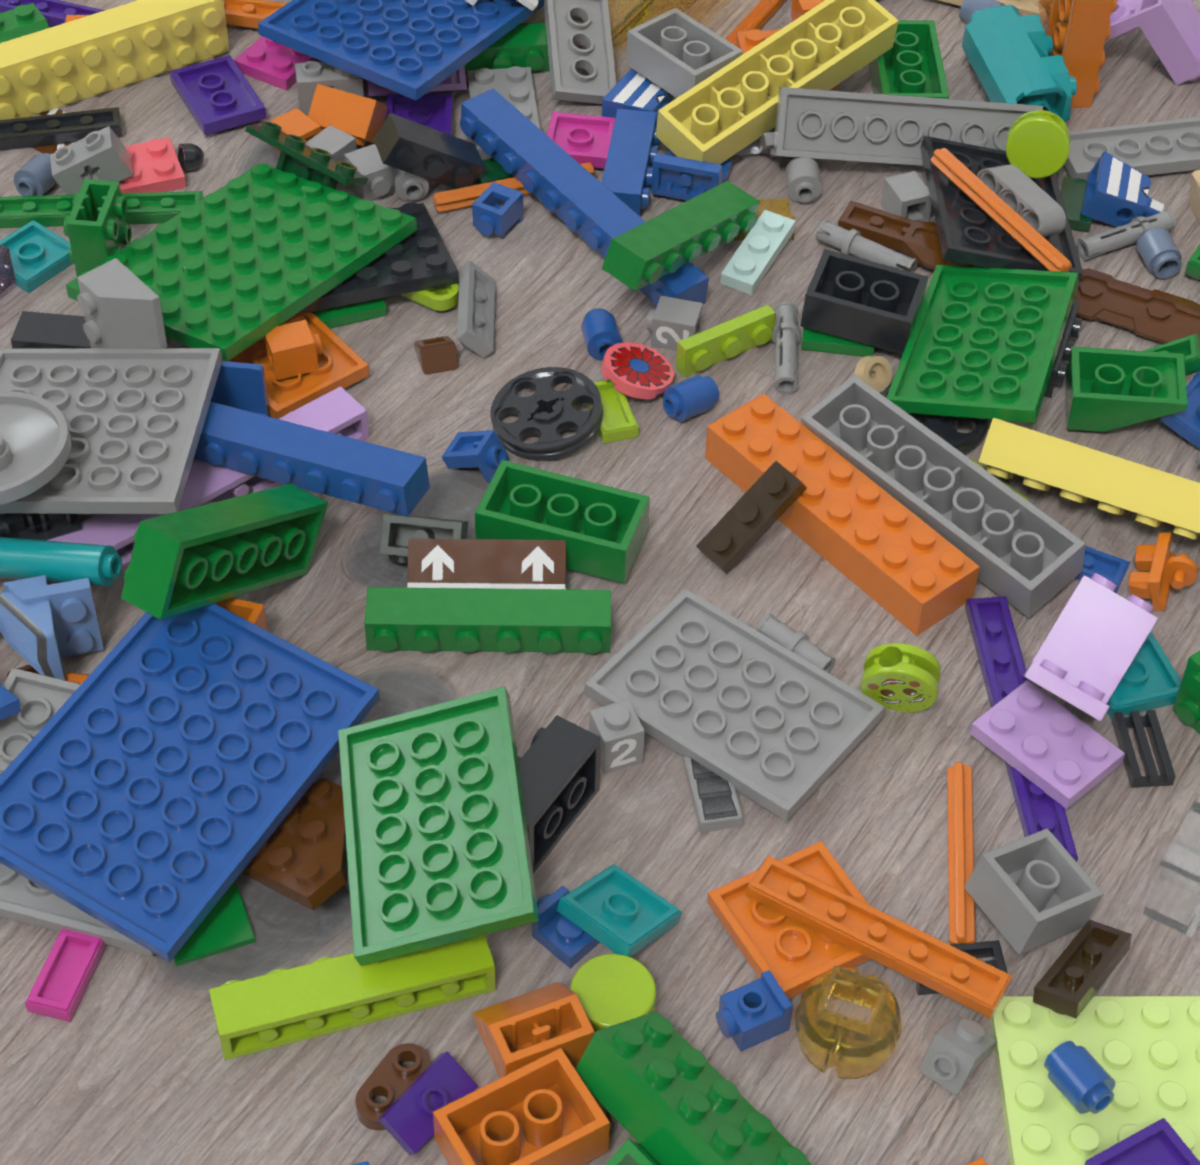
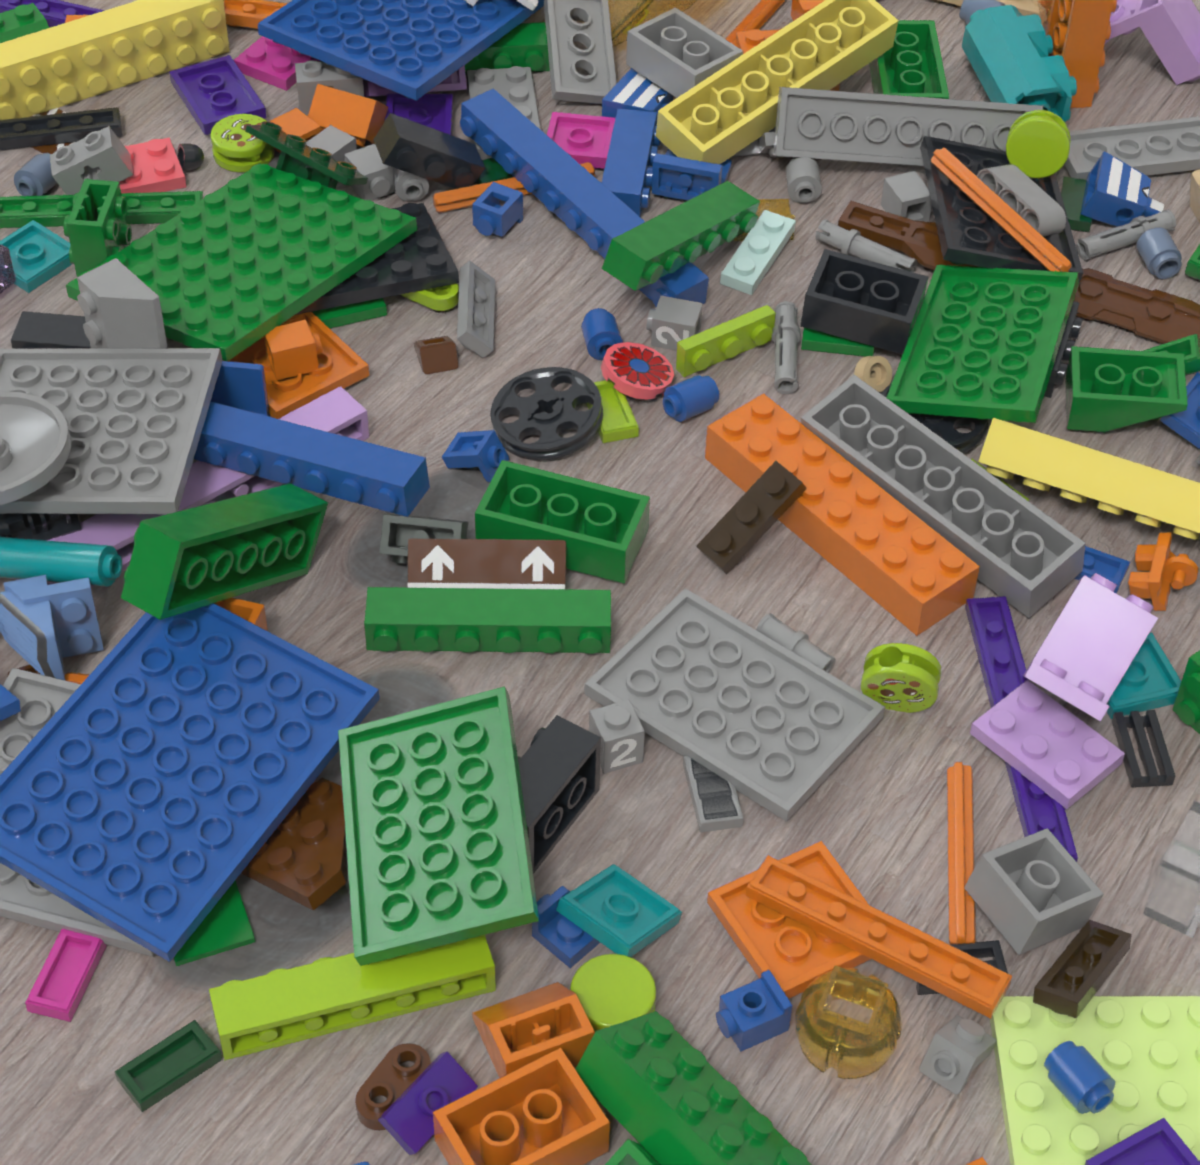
(168, 1065): none -> dark green tile
(237, 149): none -> lime head

